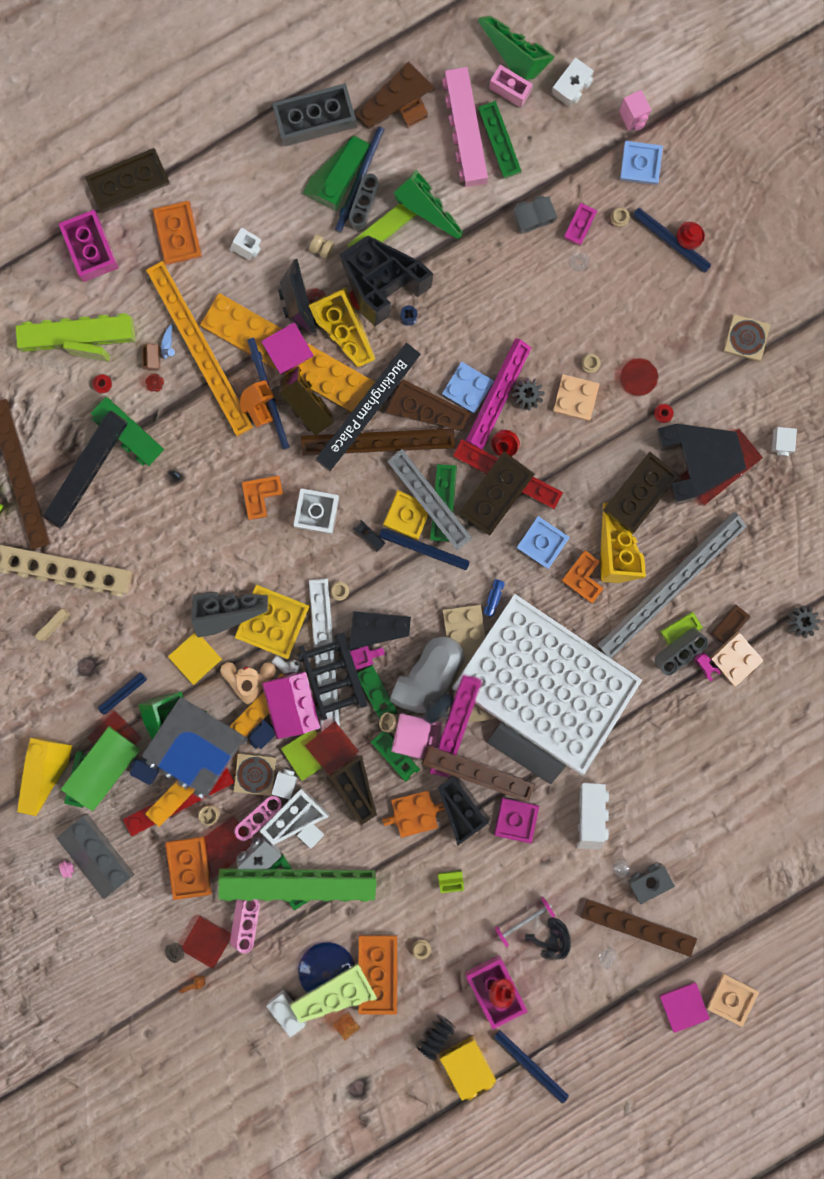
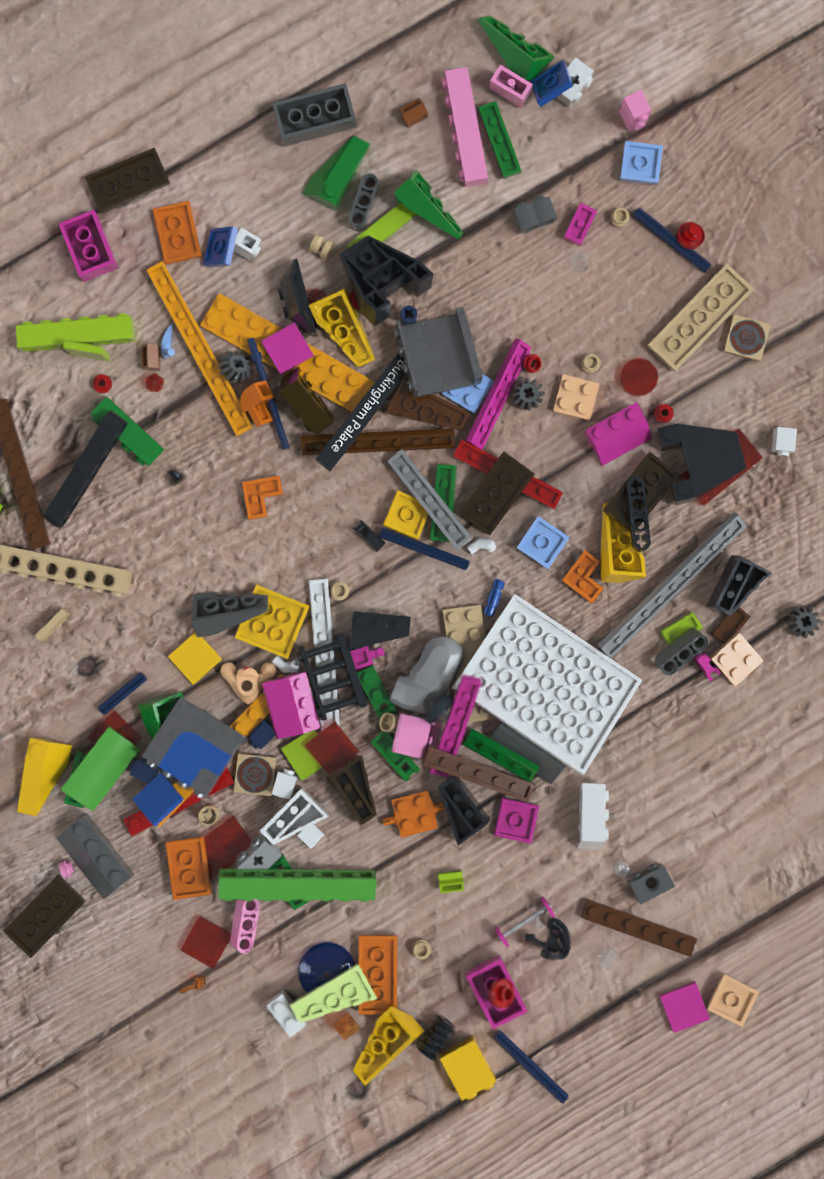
(44, 916): none -> dark brown plate
(158, 799): none -> blue tile
(174, 952): clear smoke tile -> none
(220, 247): none -> blue tile
(234, 367): none -> dark grey gear
(267, 815): bright pink beam -> none
(316, 511): white brick -> none
(344, 212): dark blue bar -> none
(390, 1037): none -> yellow wedge
(398, 91): reddish brown wing -> none
(438, 354): none -> flat silver panel
(483, 543): none -> white arm
(501, 755): none -> green plate
(505, 441): red plate -> none
(536, 363): none -> red plate
(551, 83): none -> blue tile
(618, 434): none -> dark pink slope
(638, 514): none -> black beam
(700, 317): none -> tan plate
(736, 584): none -> black wedge

